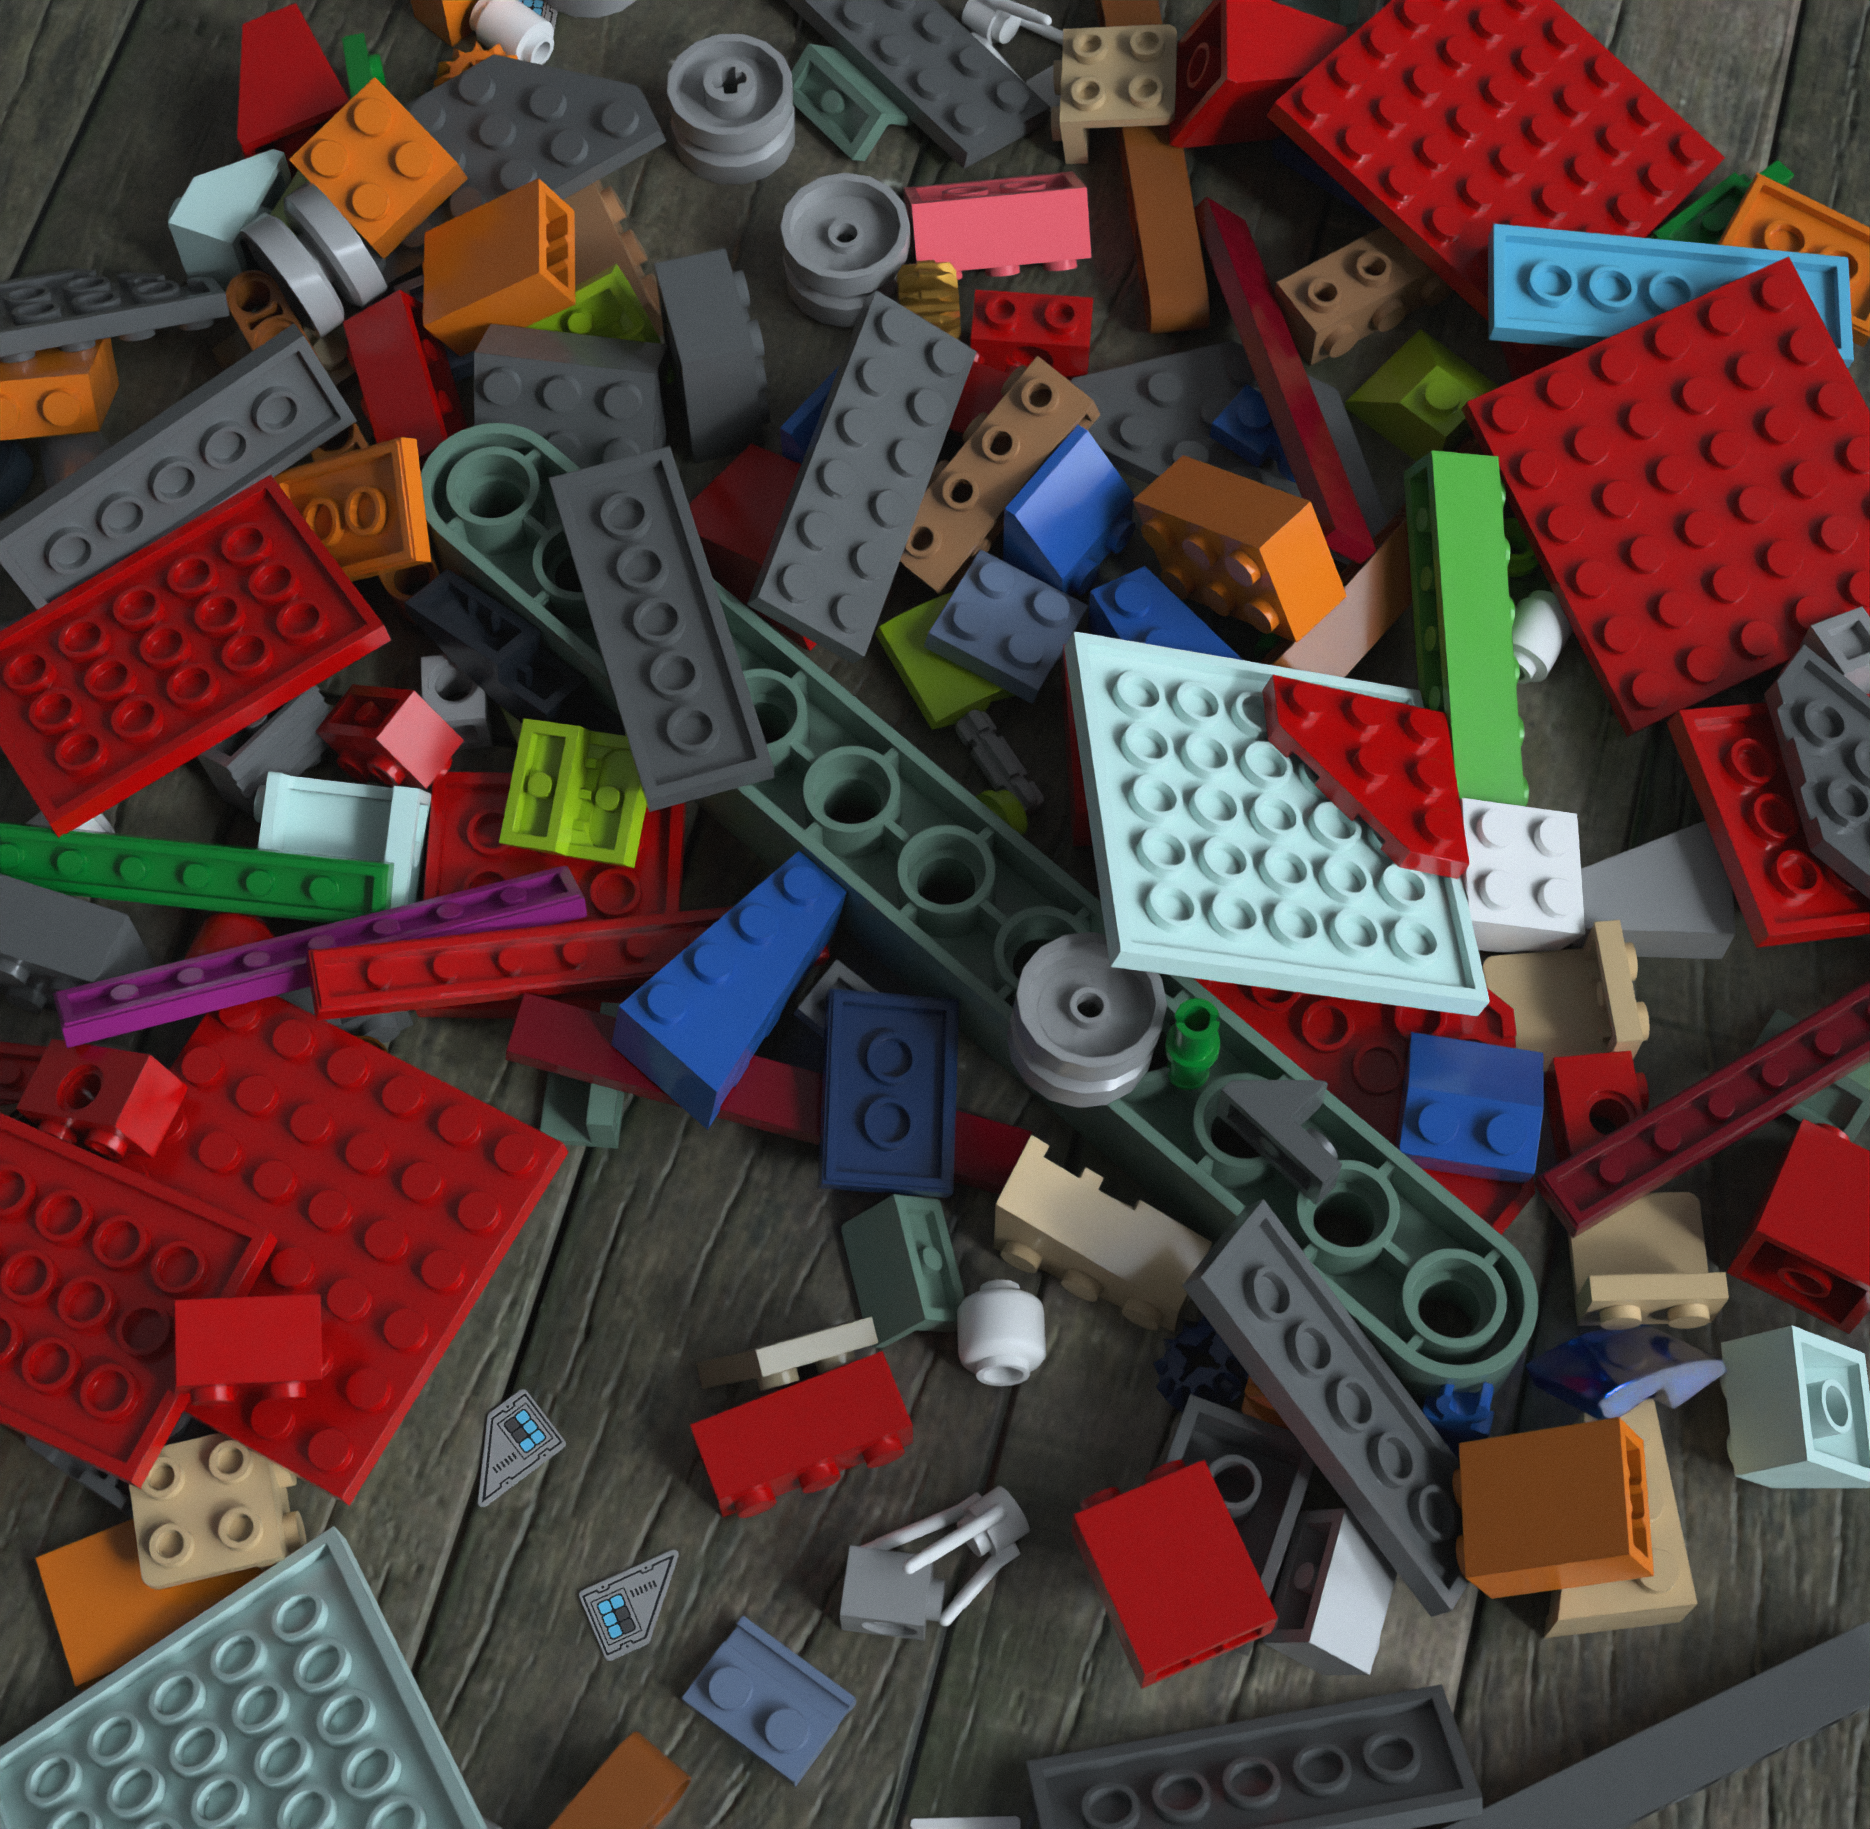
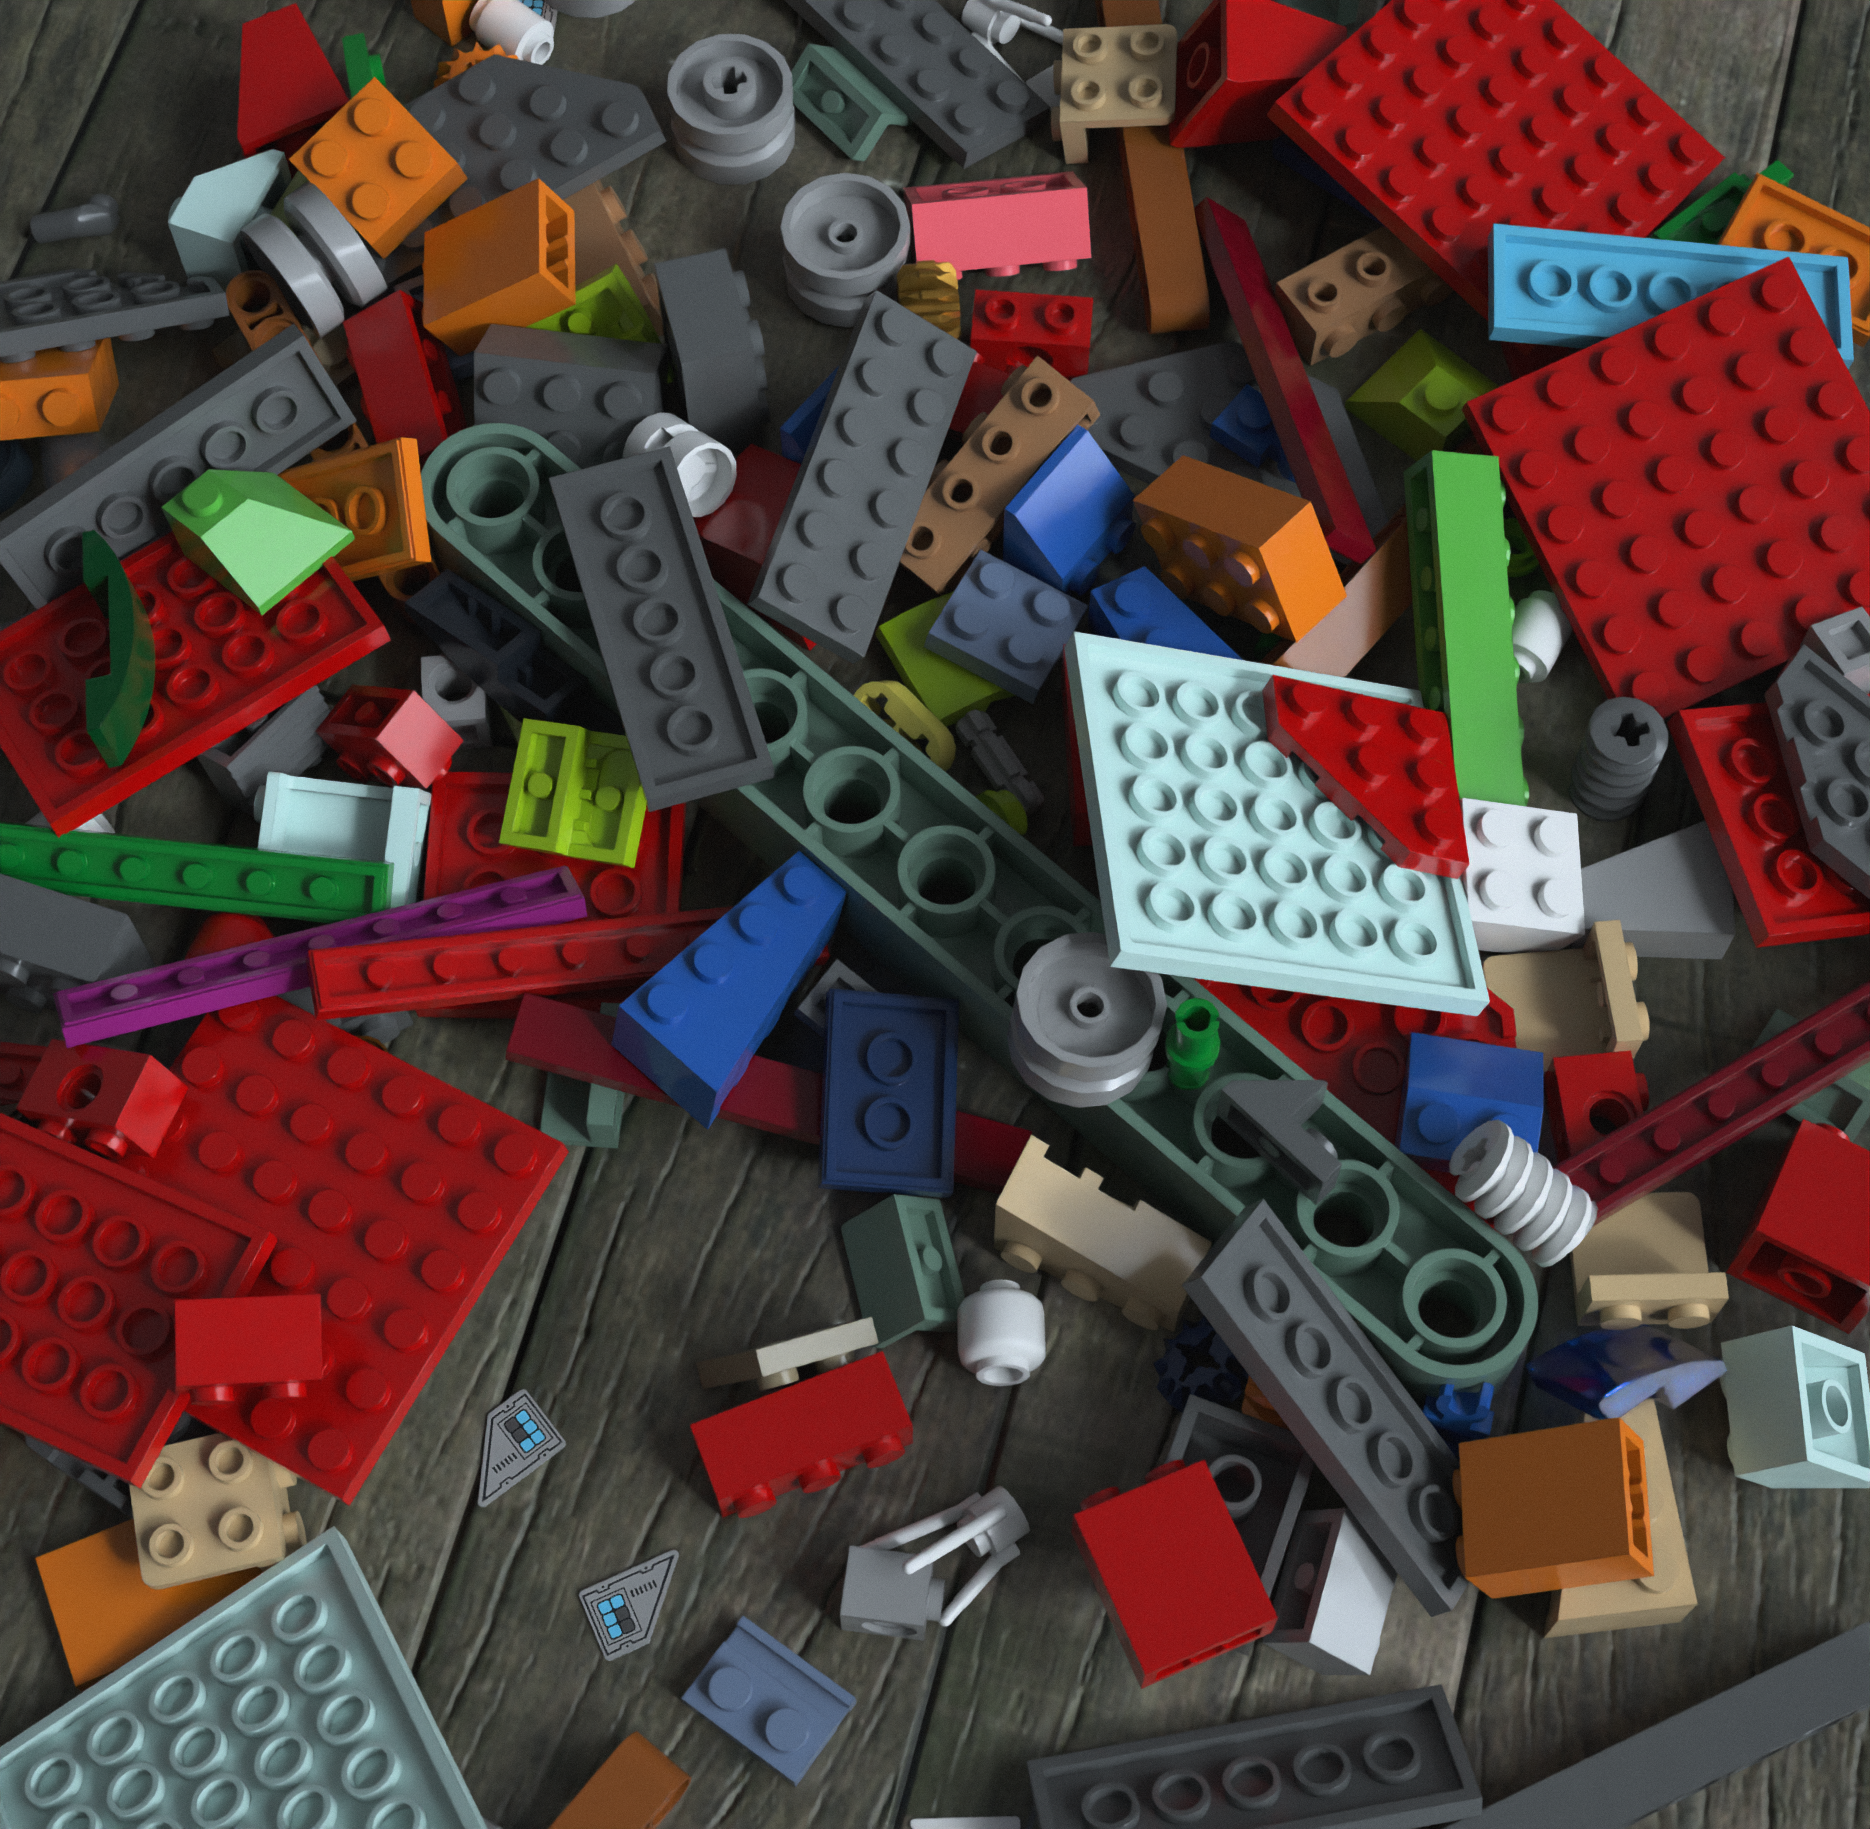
(93, 219): none -> dark grey arm
(120, 700): none -> dark green slope
(253, 533): none -> bright green slope
(702, 463): none -> white wheel
(910, 719): none -> light yellow beam
(1521, 1193): none -> white piece
(1617, 759): none -> dark grey piece

